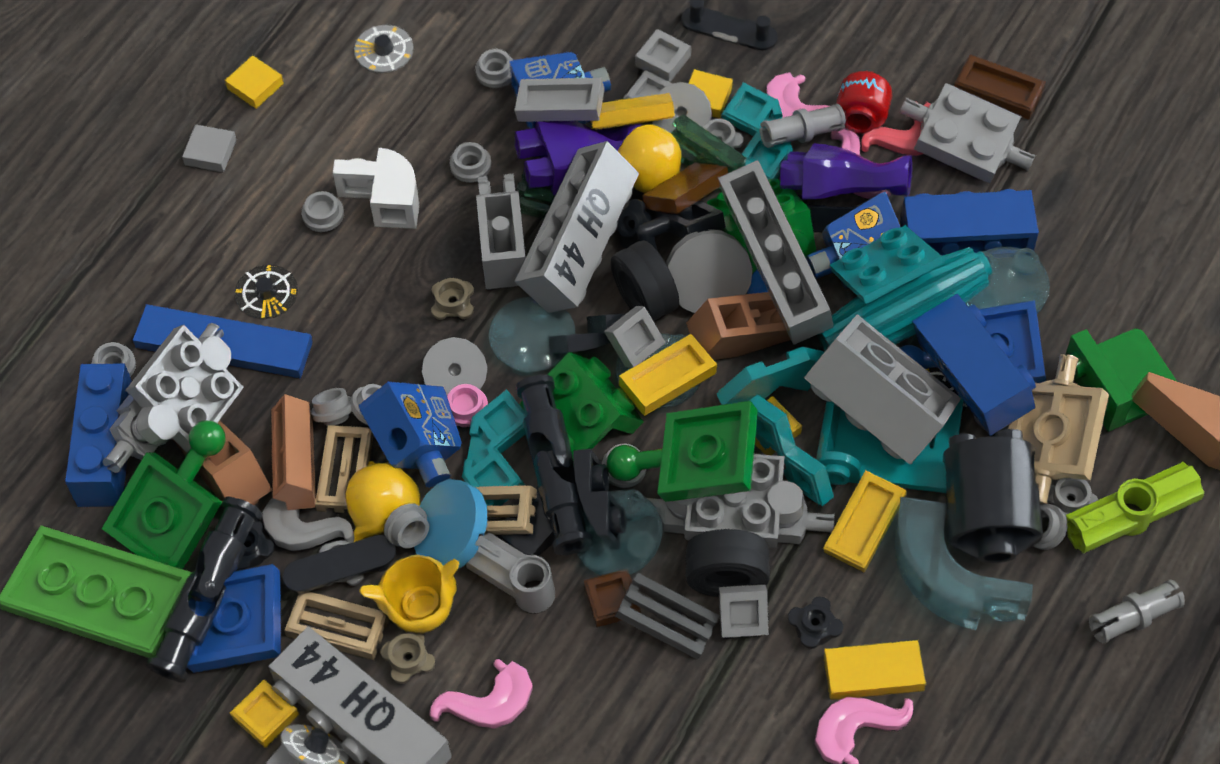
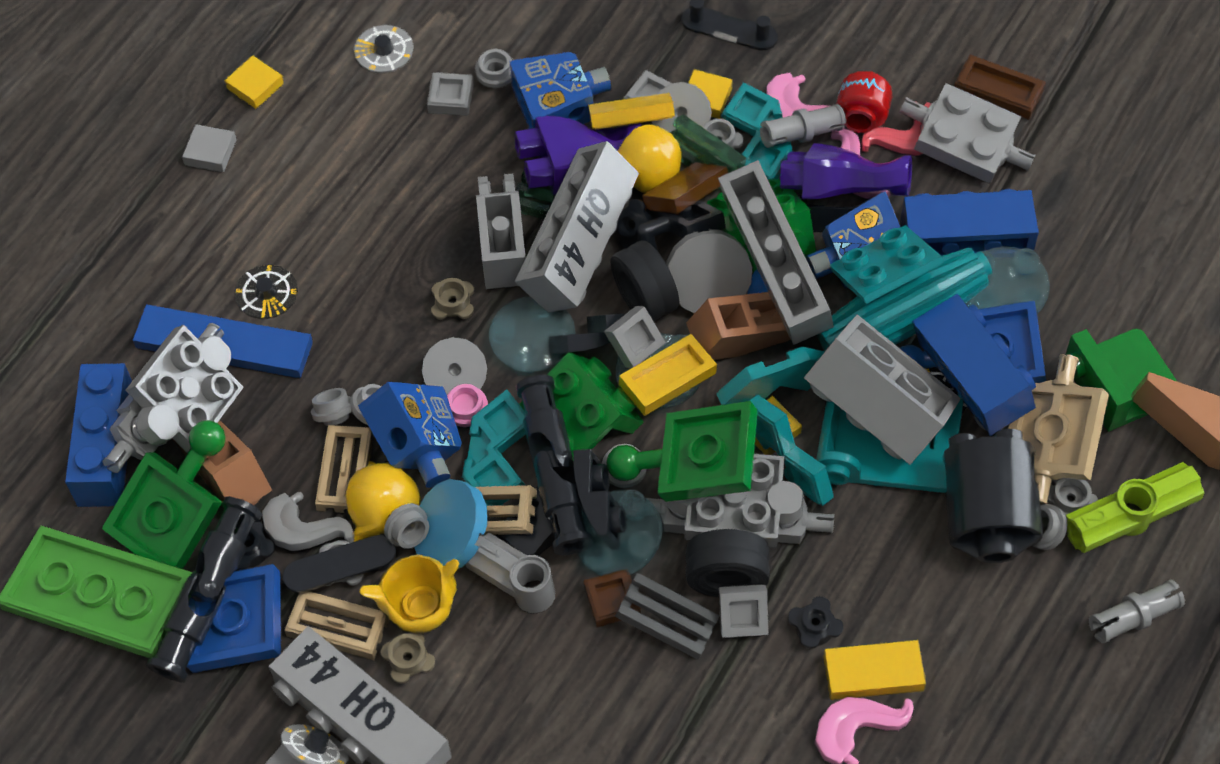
(115, 353): light grey plate -> none
(264, 713): yellow tile -> none
(293, 453): nougat piece -> none
(322, 211): light grey plate -> none
(388, 184): white brick -> none
(450, 94): none -> light grey tile
(467, 154): light grey plate -> none
(499, 708): bright pink piece -> none
(559, 99): light grey tile -> none
(663, 55): light grey plate -> none
(864, 521): yellow tile -> none
(940, 580): clear light blue arch -> none

